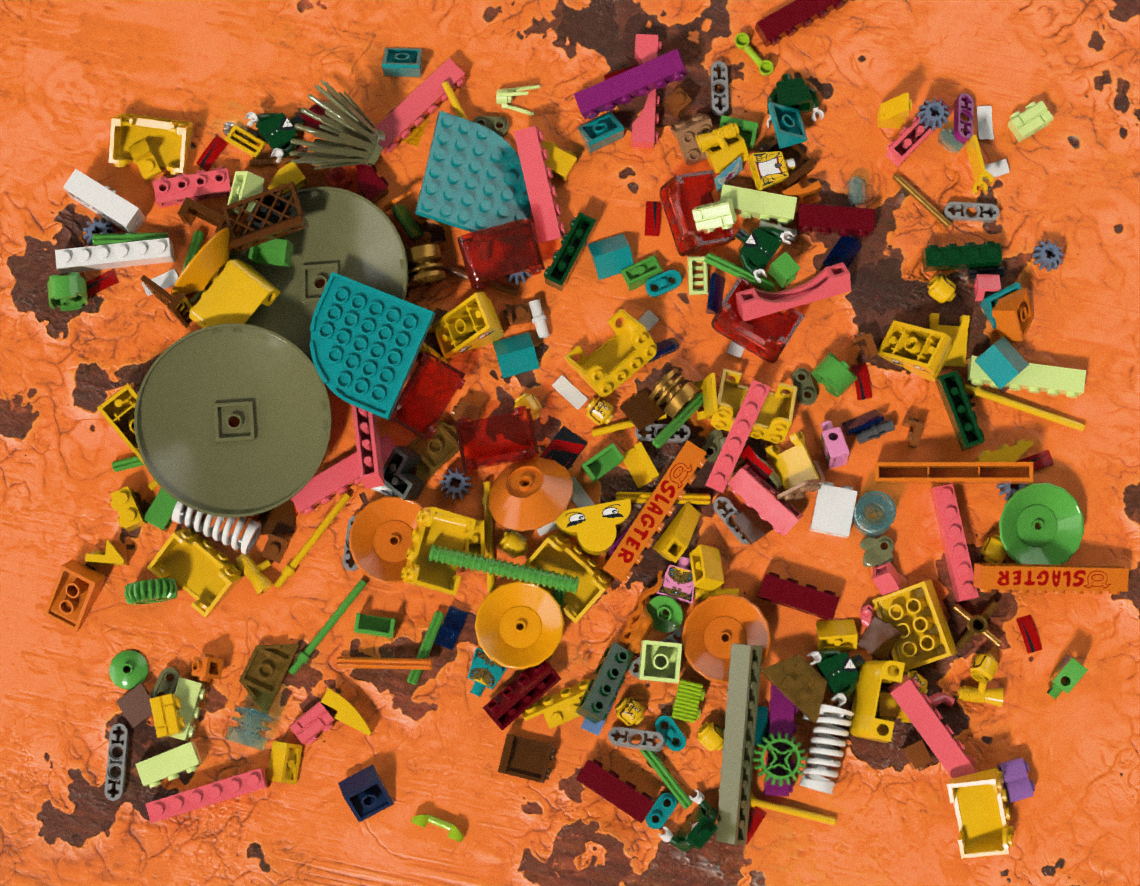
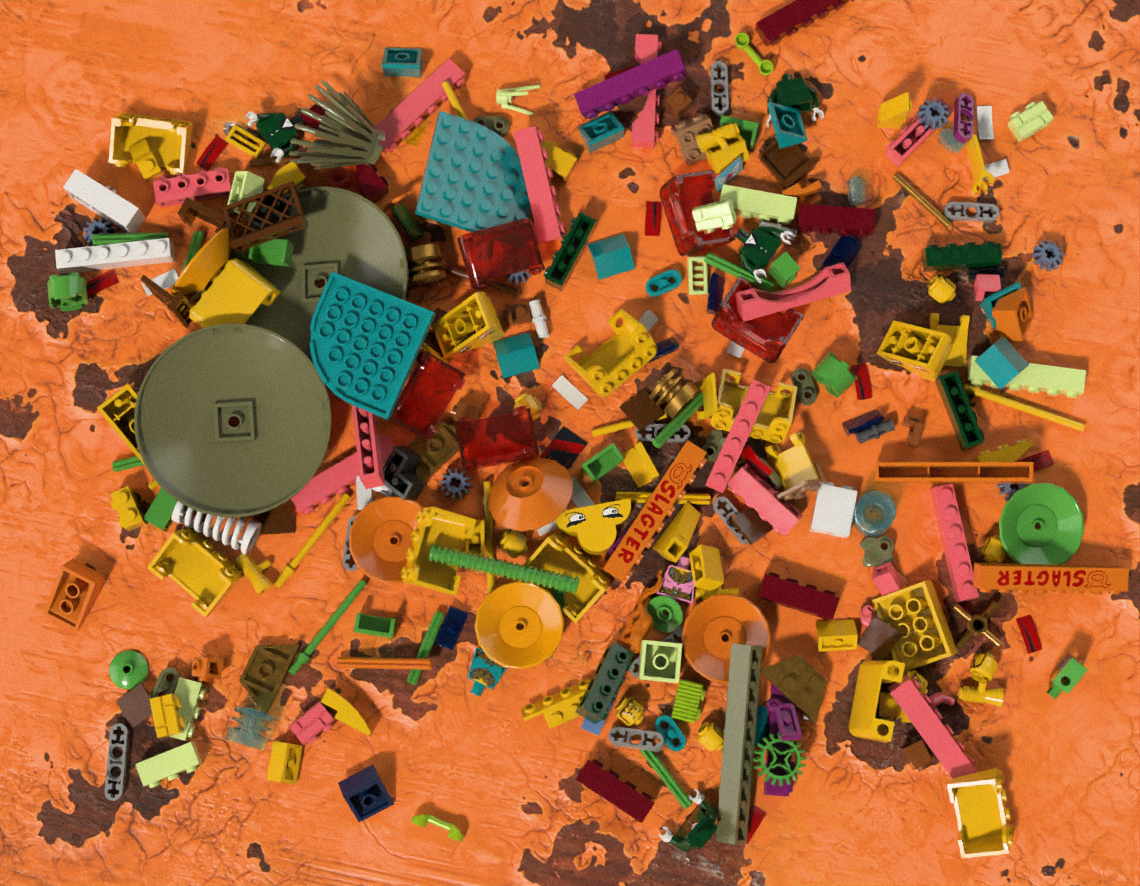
(111, 557): yellow slope -> none
(150, 591): bright green gear -> none
(207, 795): coral brick -> none
(275, 547): dark orange bracket -> none
(364, 495): none -> white sticker
(521, 694): dark red brick -> none
(526, 758): reddish brown panel -> none
(599, 411): yellow head -> none
(641, 272): bright green slope -> none
(661, 811): teal plate -> none
(754, 801): yellow piece -> none
(769, 168): torso -> none
(786, 719): none -> magenta hinge
(833, 445): bright pink torso -> none
(833, 716): white piece -> none
(838, 671): dark green torso -> none
(868, 347): dark orange bracket -> none
(1016, 779): medium lavender brick -> none

